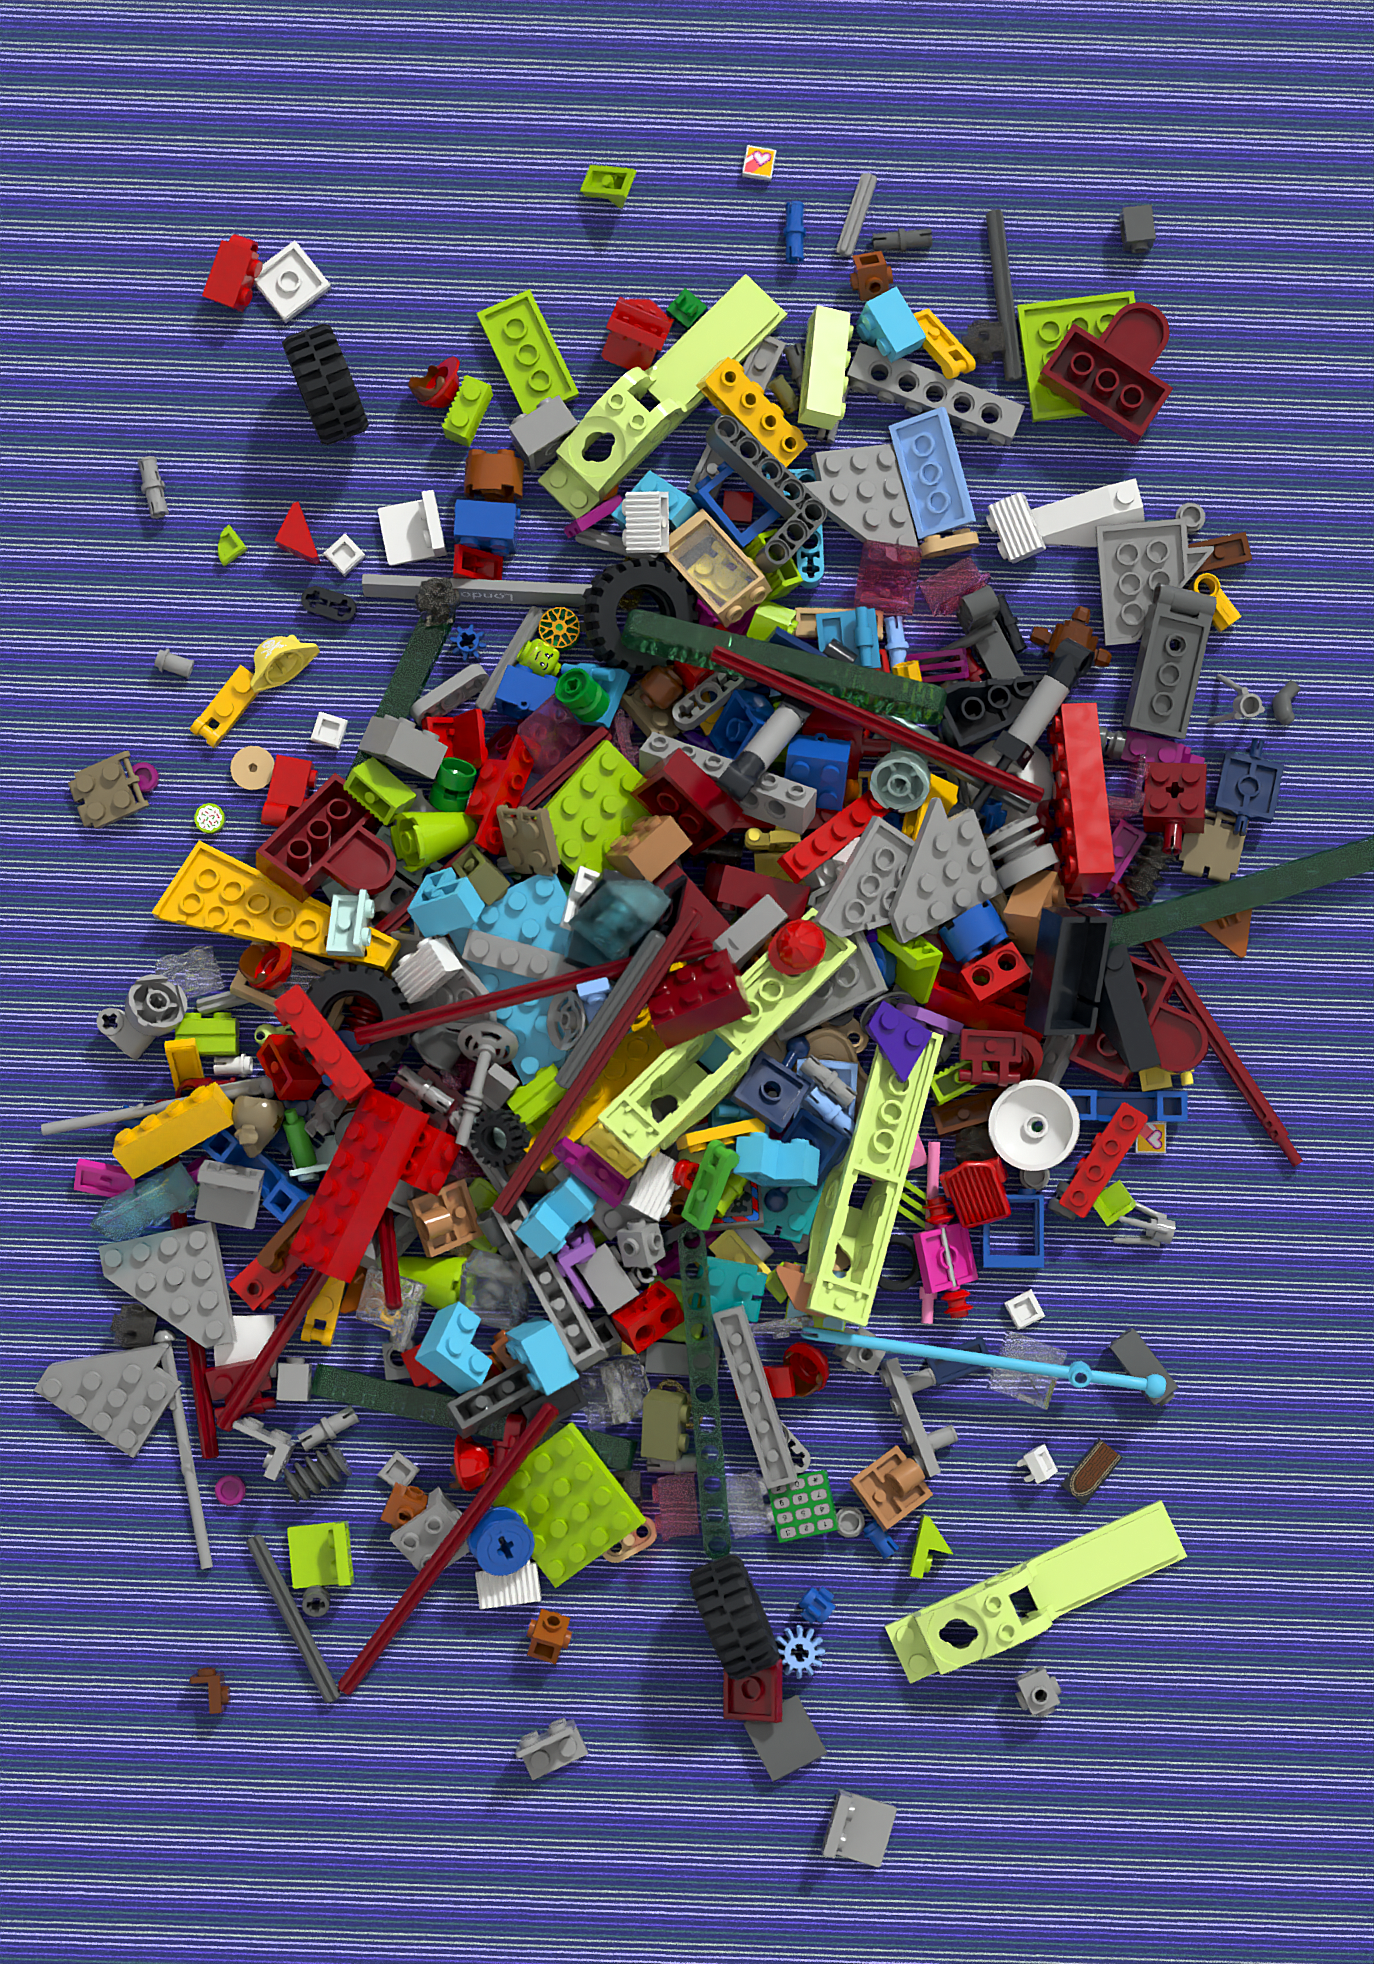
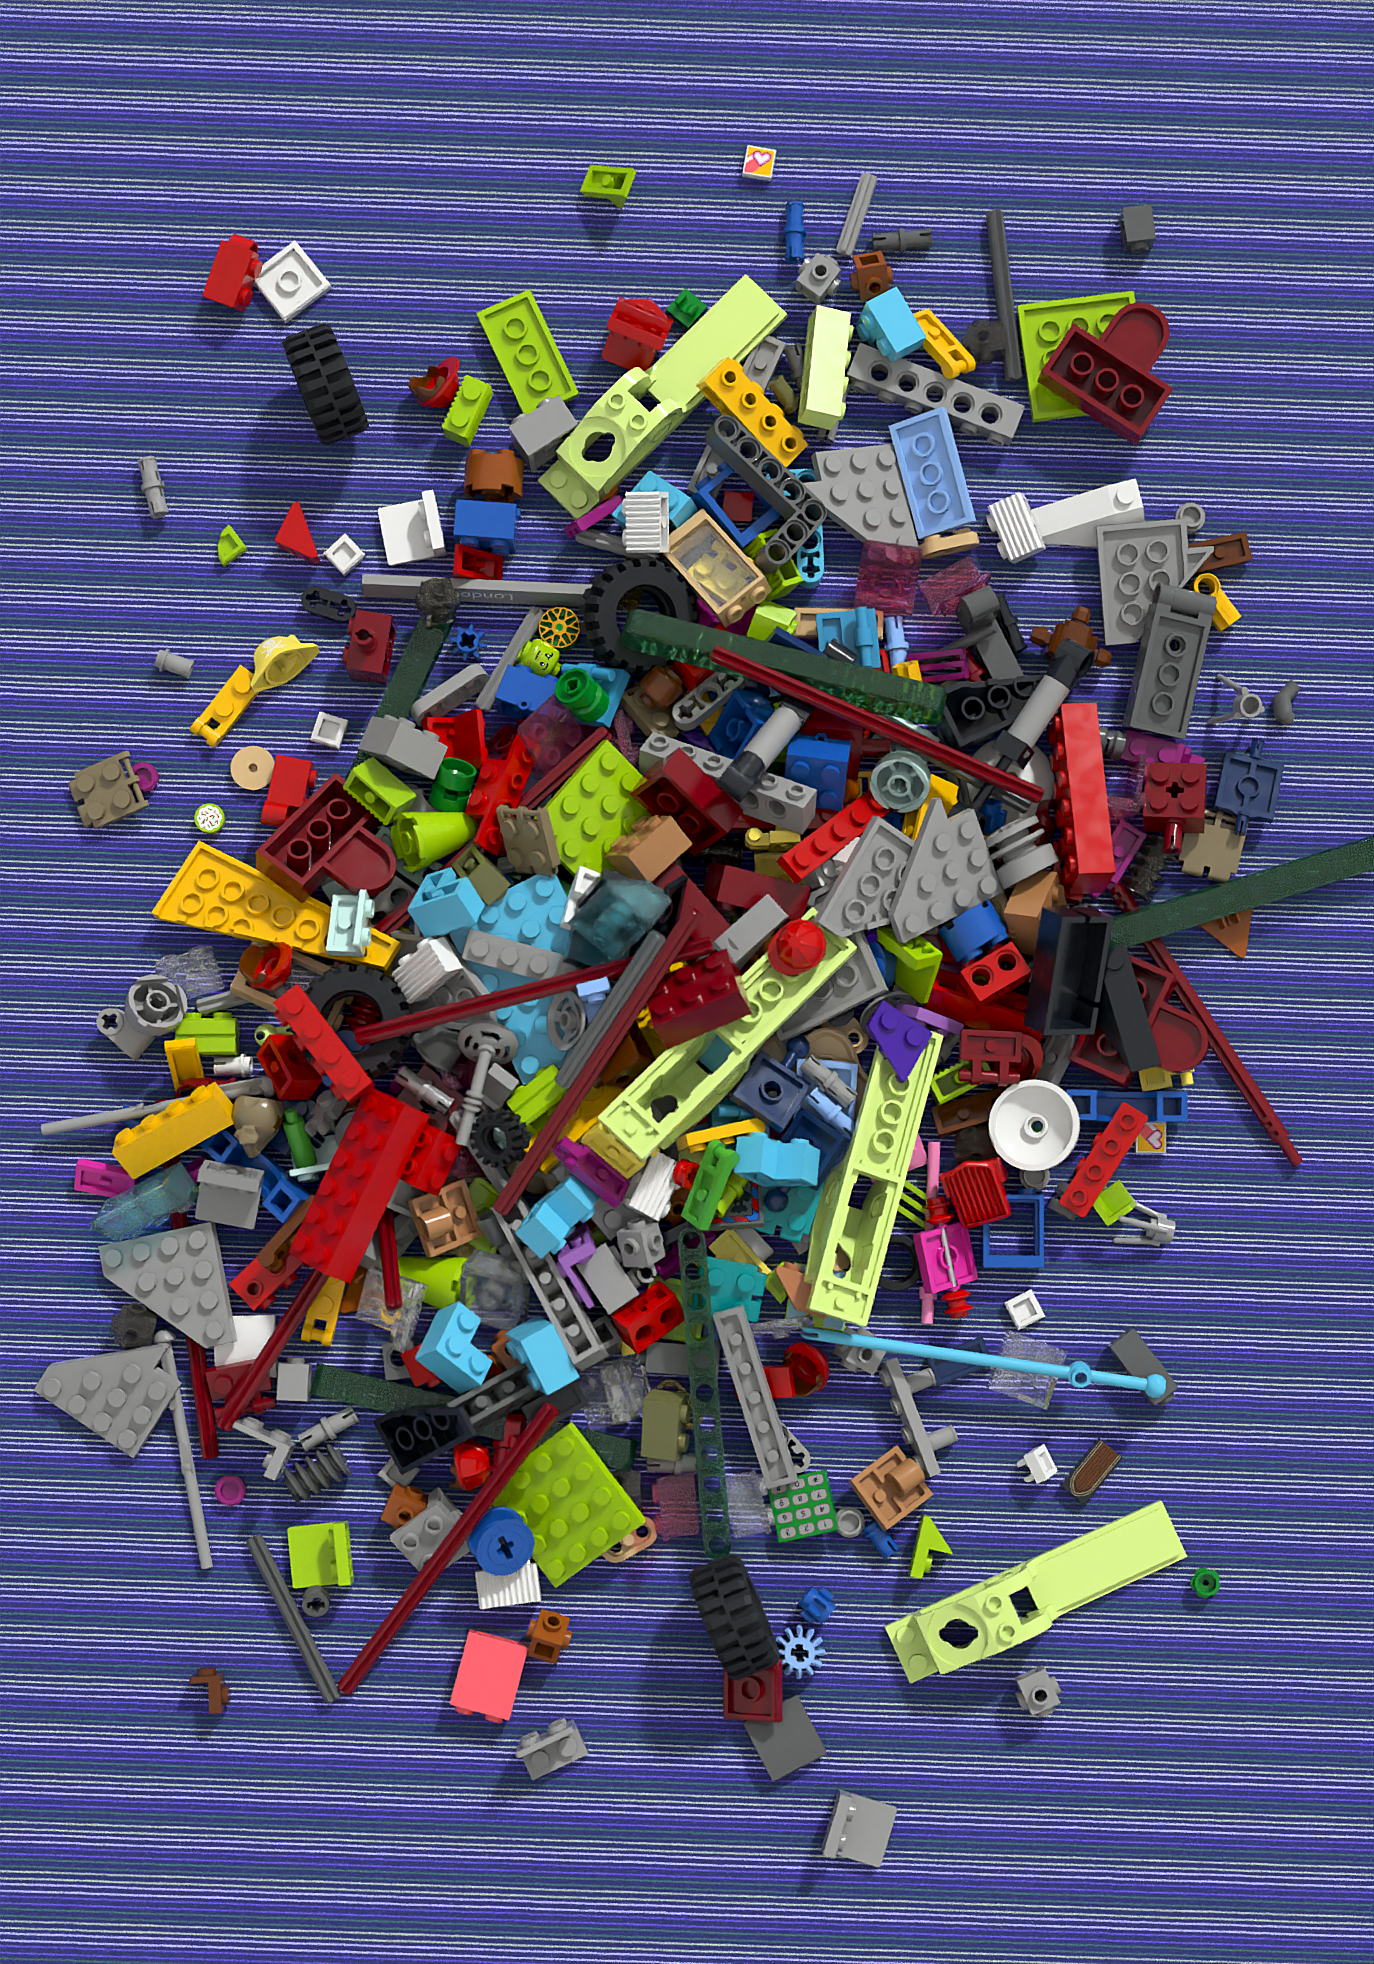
(370, 646): none -> dark red brick
(422, 1433): none -> black wedge
(489, 1675): none -> coral brick
(628, 1060): none -> reddish brown torso
(818, 278): none -> light grey brick
(1213, 1582): none -> green plate

